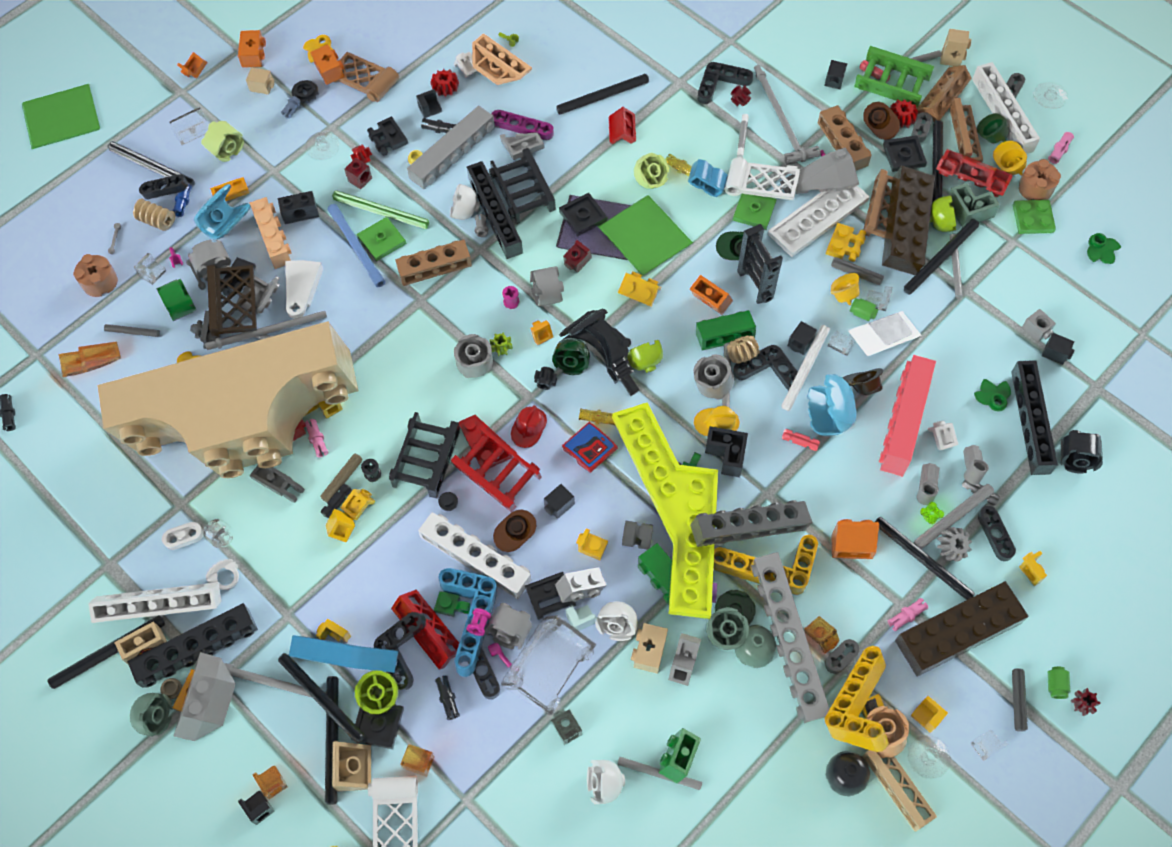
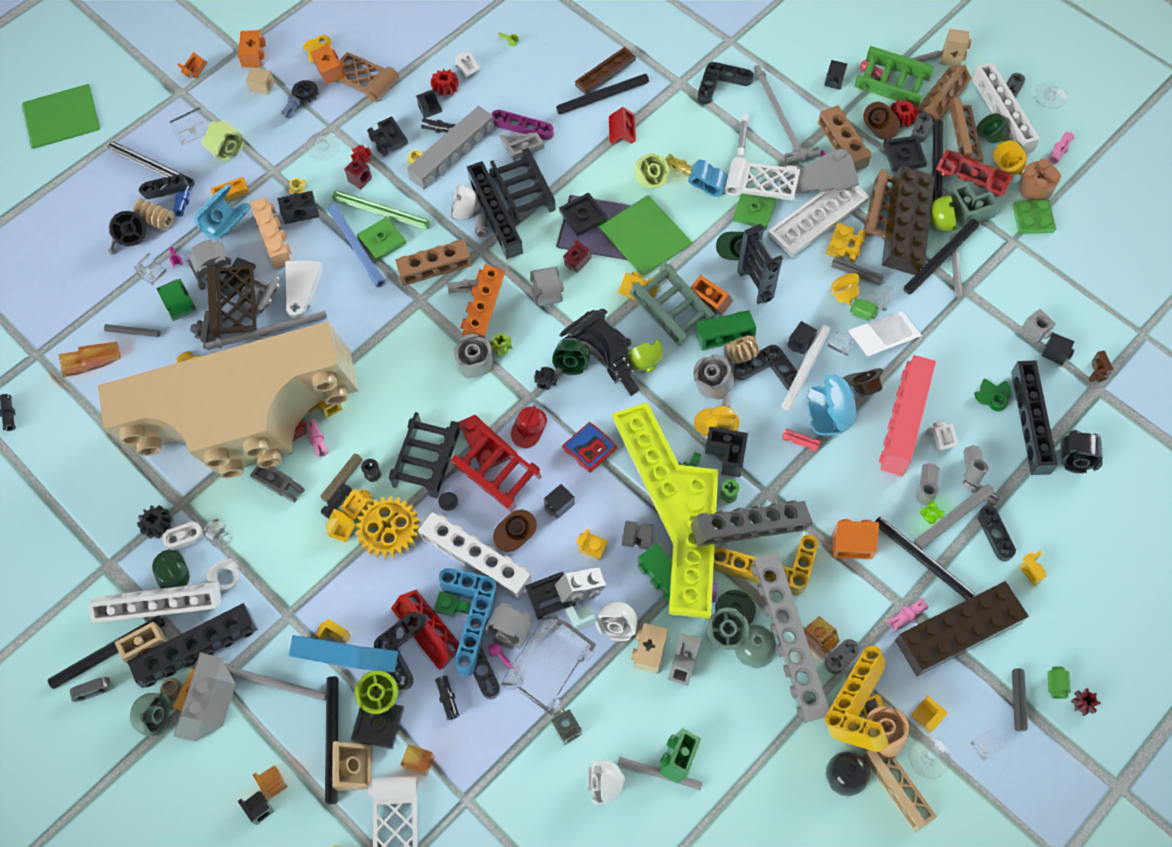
(90, 689): none -> dark grey beam
(95, 275): nougat brick -> none
(127, 228): none -> black cylinder
(154, 521): none -> black gear
(170, 569): none -> dark green piece
(299, 183): none -> light yellow plate
(321, 698): black axle -> none
(373, 519): none -> yellow gear
(461, 286): none -> light grey pin
(483, 616): dark pink bush -> none
(484, 300): none -> orange brick
(497, 62): light nougat wedge -> none
(510, 297): dark pink bush -> none
(541, 331): light orange tile -> none
(596, 416): clear yellow pin -> none
(605, 70): none -> reddish brown plate
(665, 319): none -> sand green fence
(724, 494): none -> bright green bush
(740, 95): dark red gear -> none
(954, 544): light grey gear -> none
(1101, 366): none -> reddish brown bracket
(1103, 249): green plate -> none

